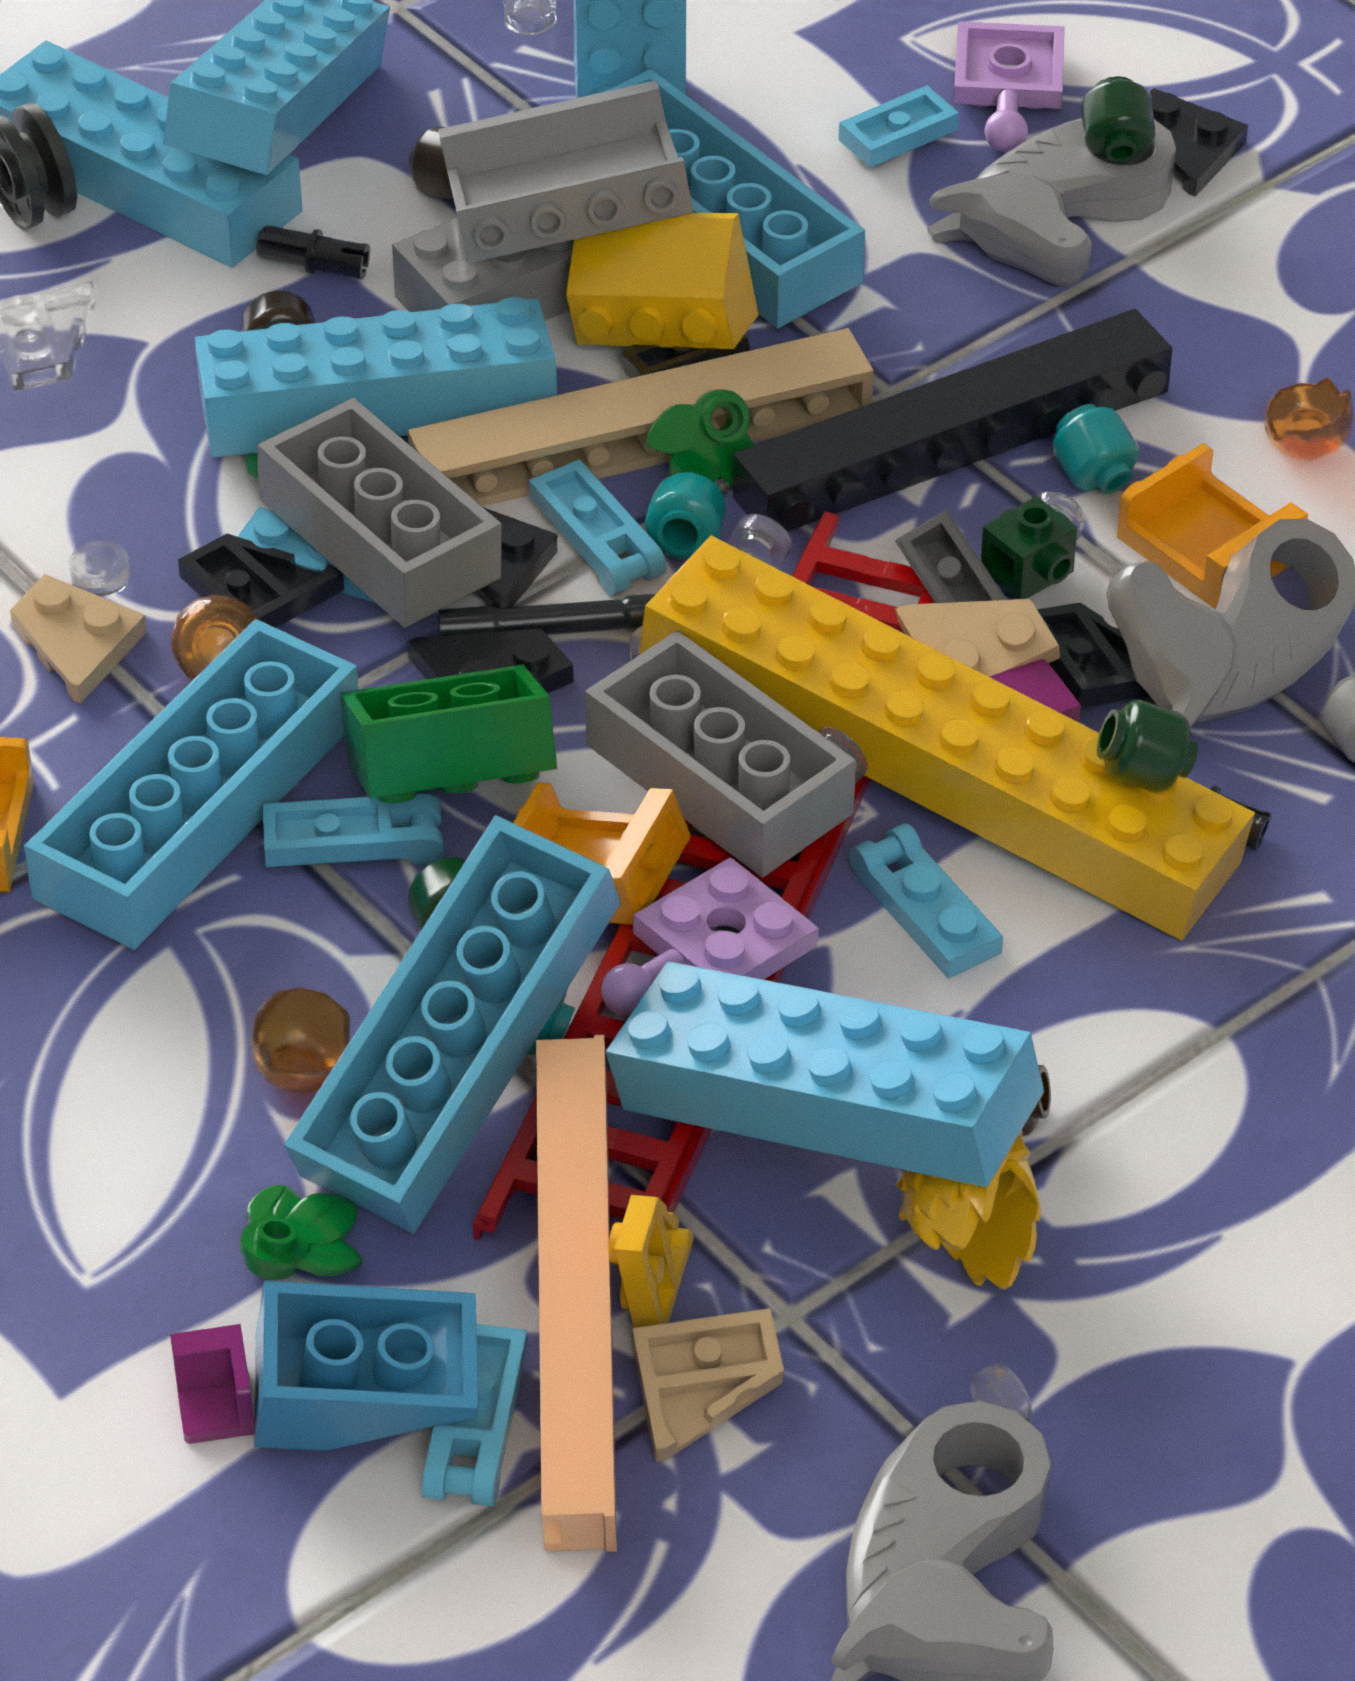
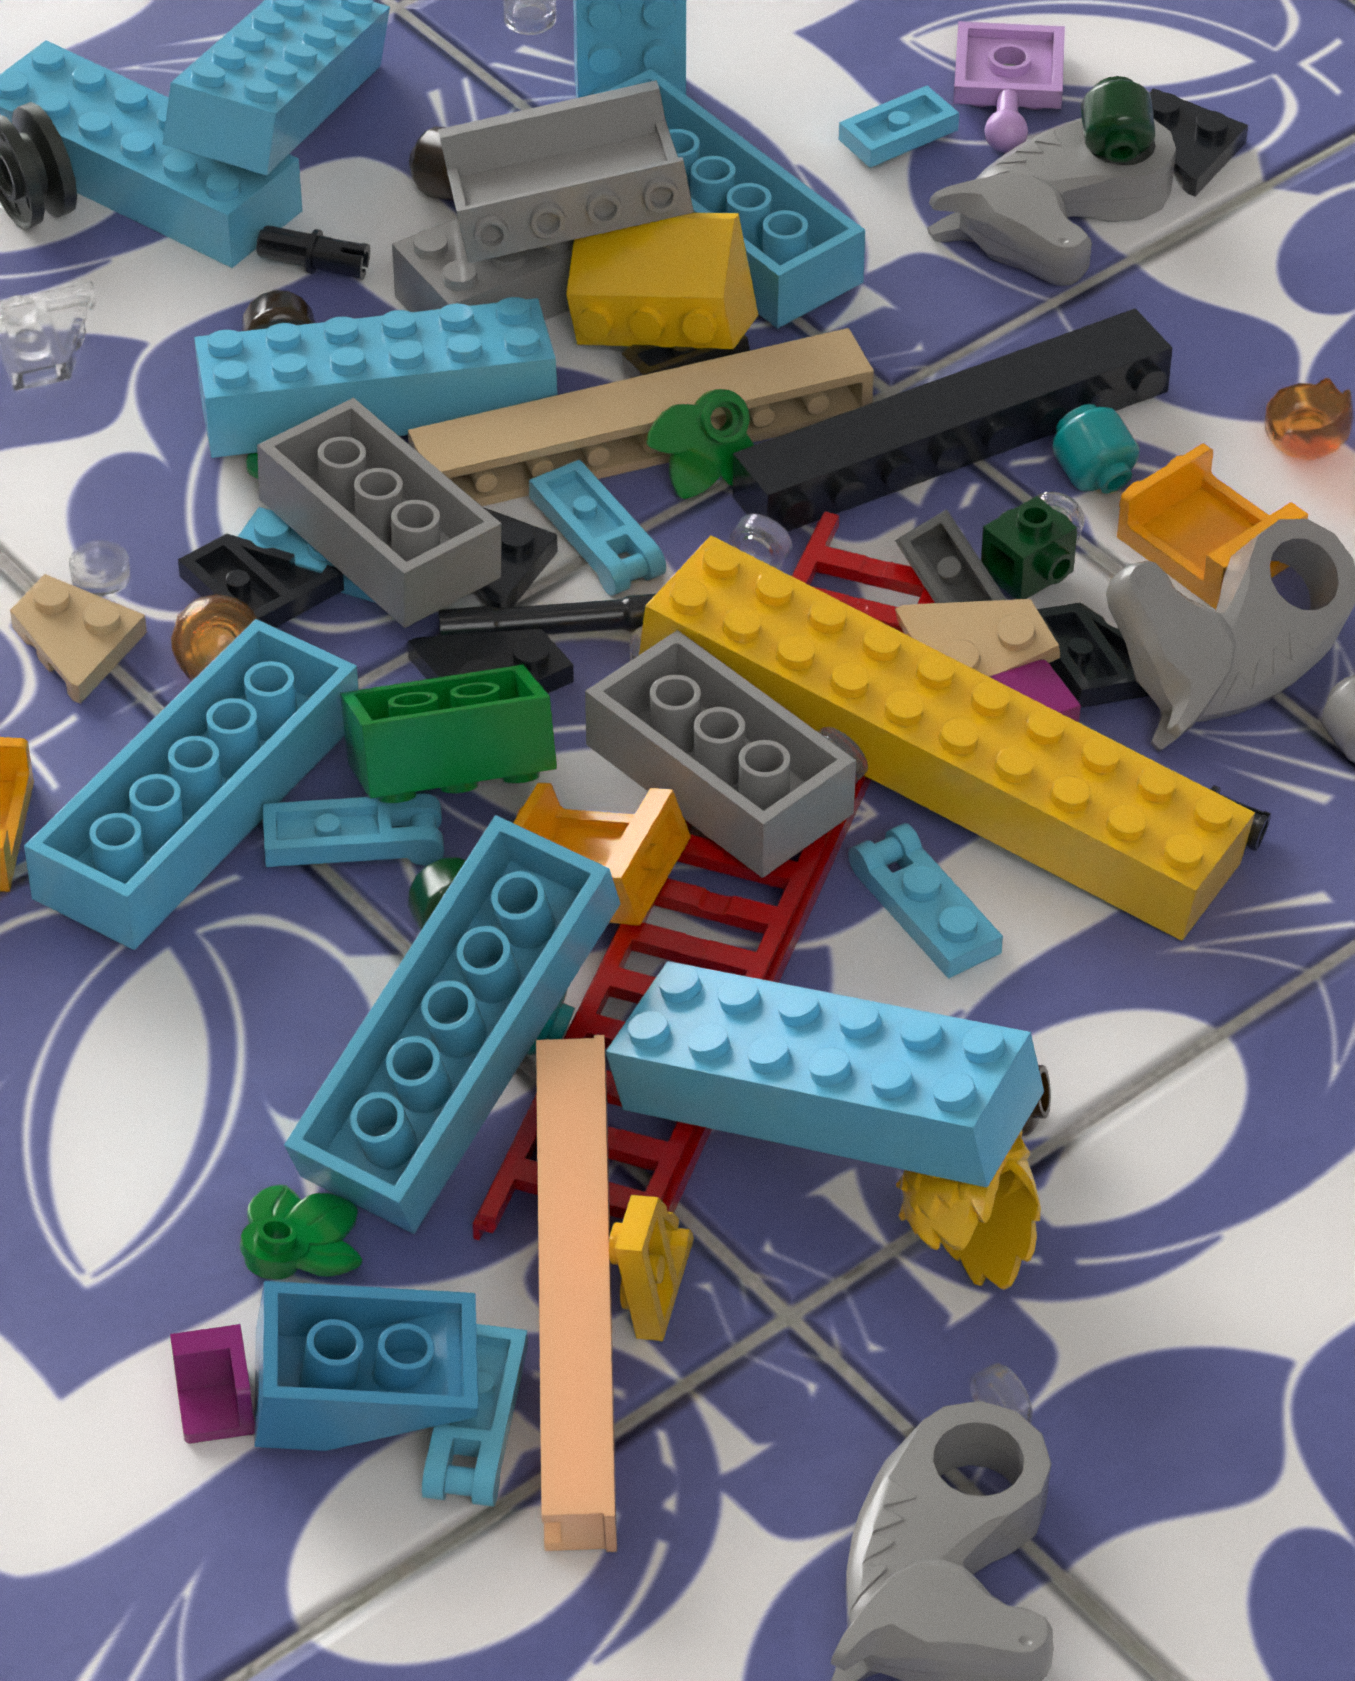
(299, 1039): clear orange hair -> none
(681, 933): lavender plate -> none
(685, 514): teal head -> none
(703, 1373): tan wing -> none
(1146, 746): dark green head -> none

